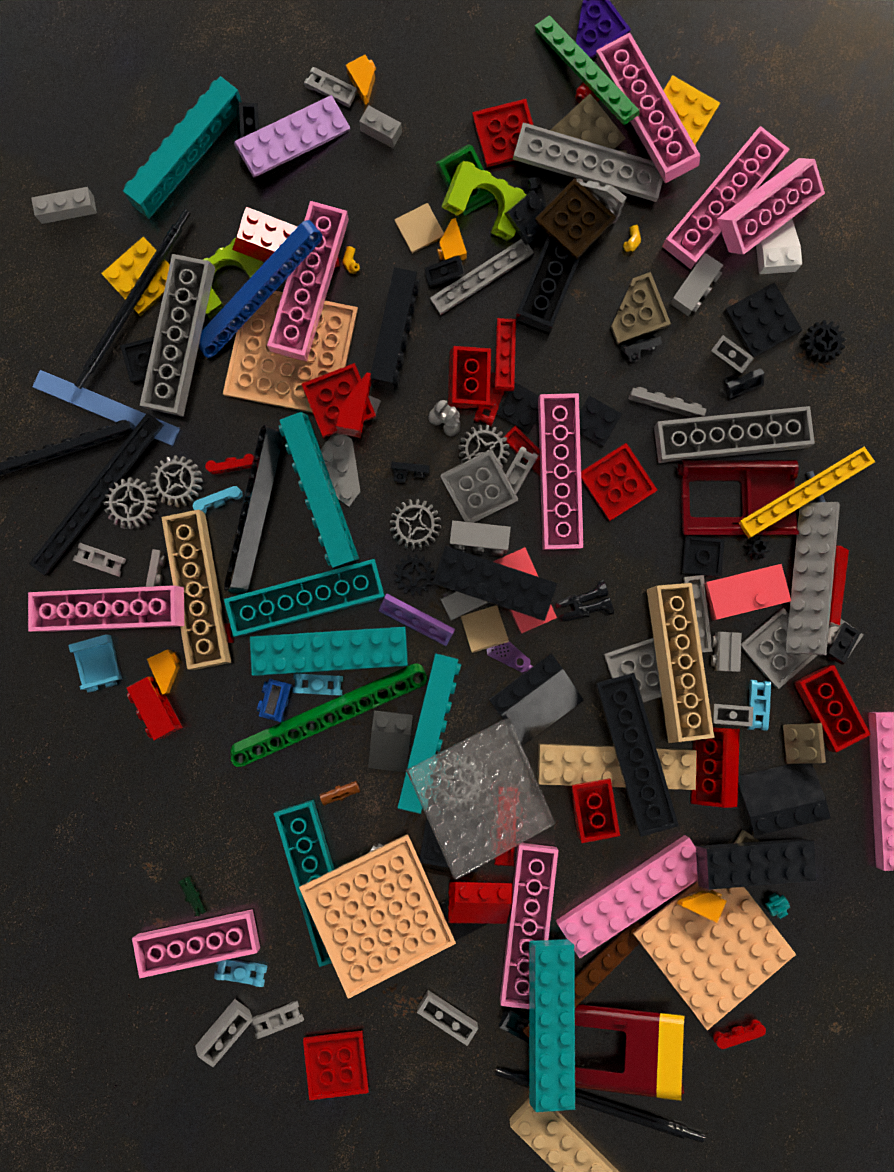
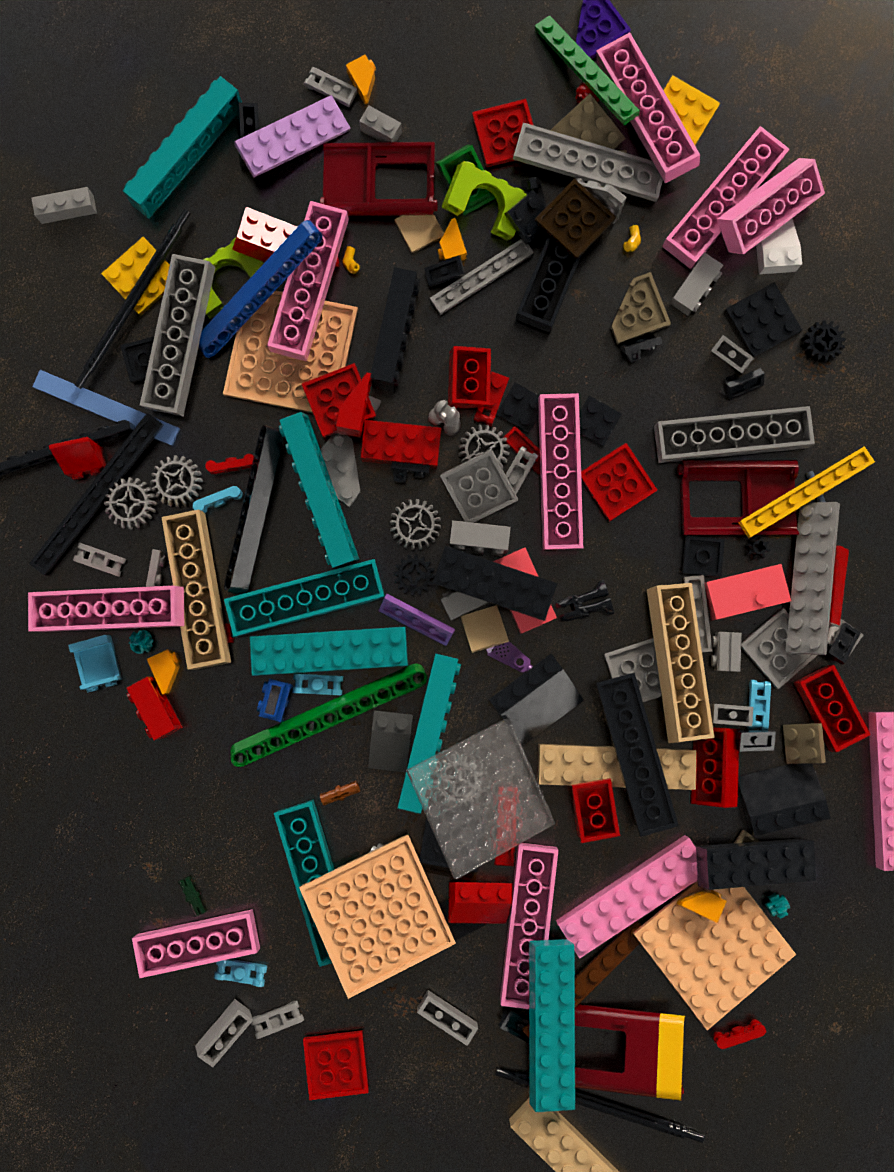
(79, 457): none -> red slope
(141, 641): none -> teal gear
(351, 177): none -> dark red piece
(400, 443): none -> red brick
(505, 354): red tile -> none
(674, 405): light grey plate -> none
(755, 740): none -> hinge

